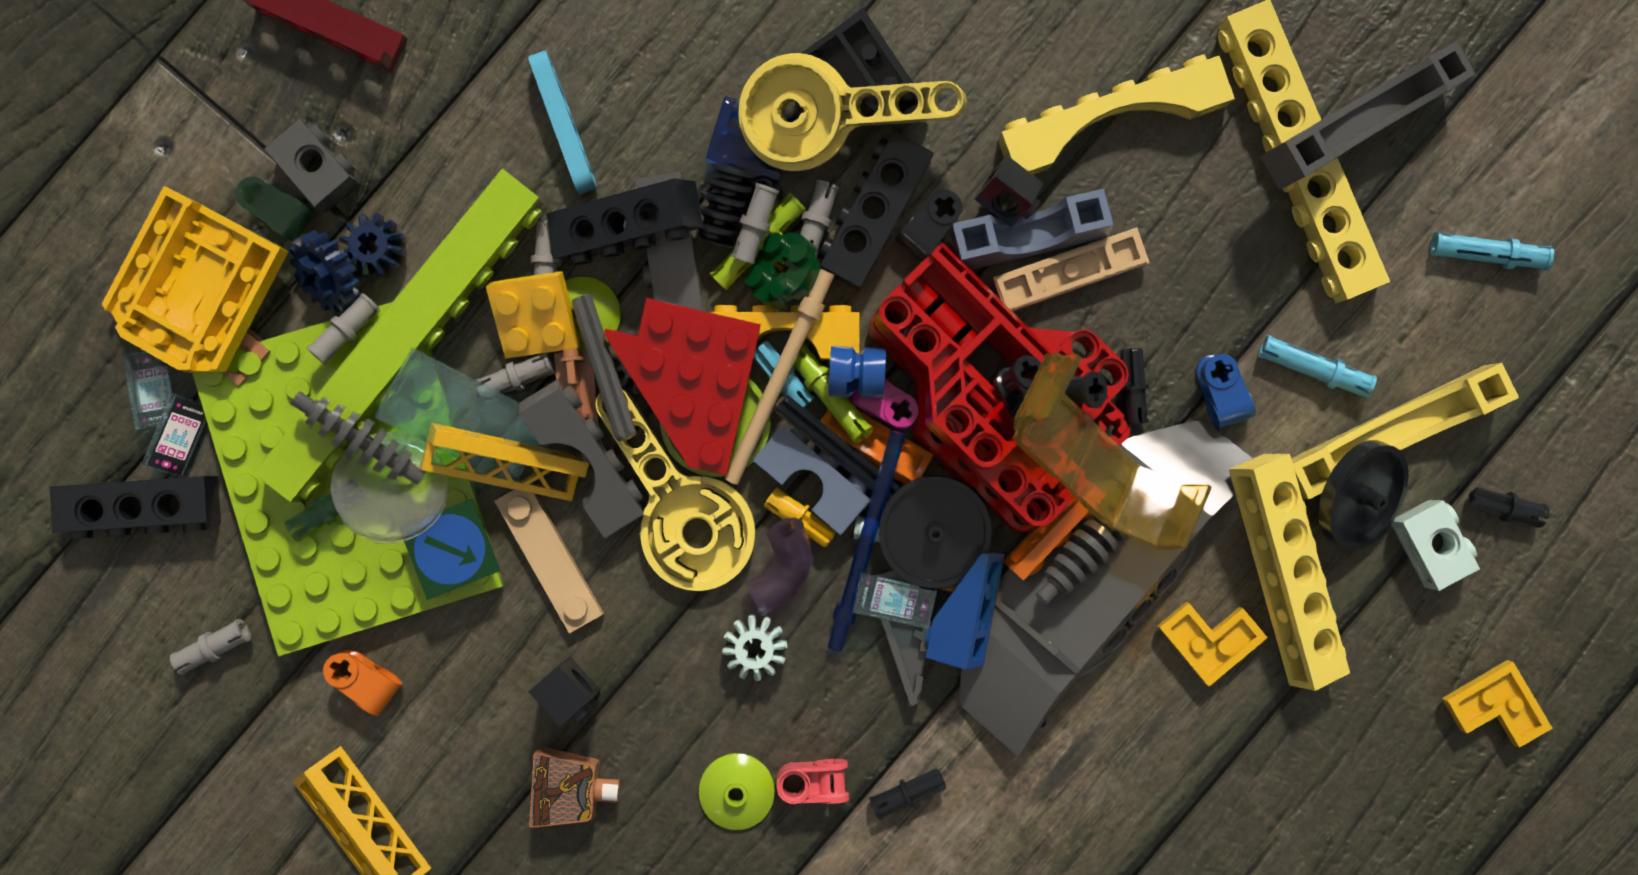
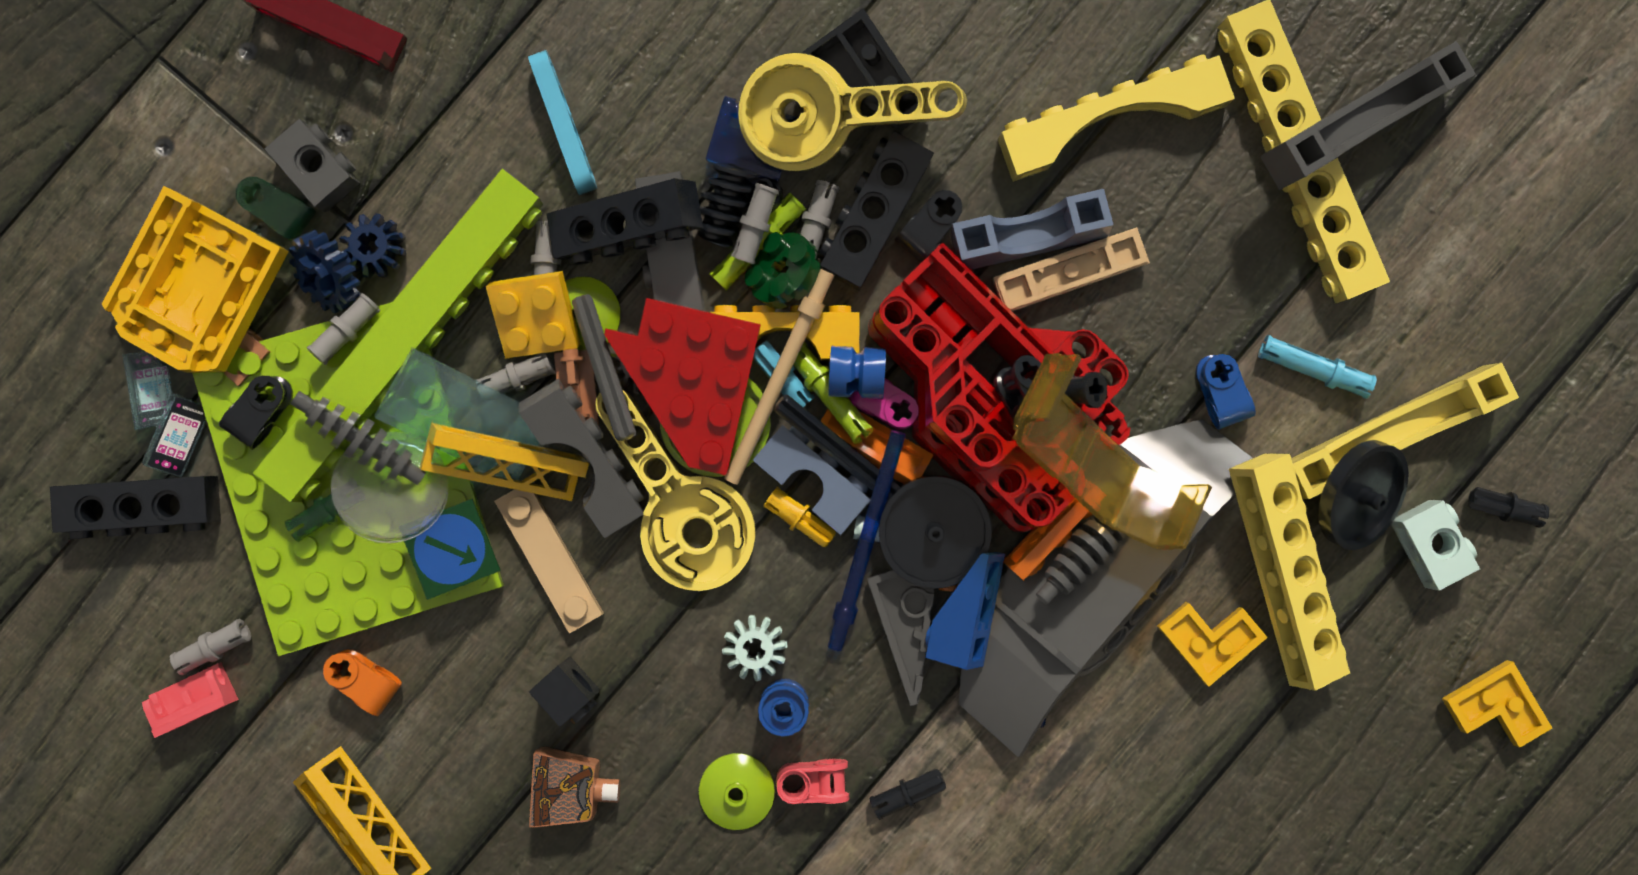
(189, 700): none -> coral hinge
(252, 415): none -> black piece
(783, 707): none -> blue wheel
(788, 569): clear purple cylinder -> none
(894, 600): clear light blue tile -> none
(1010, 192): black brick -> none
(1135, 389): black axle -> none
(1507, 253): medium azure pin -> none

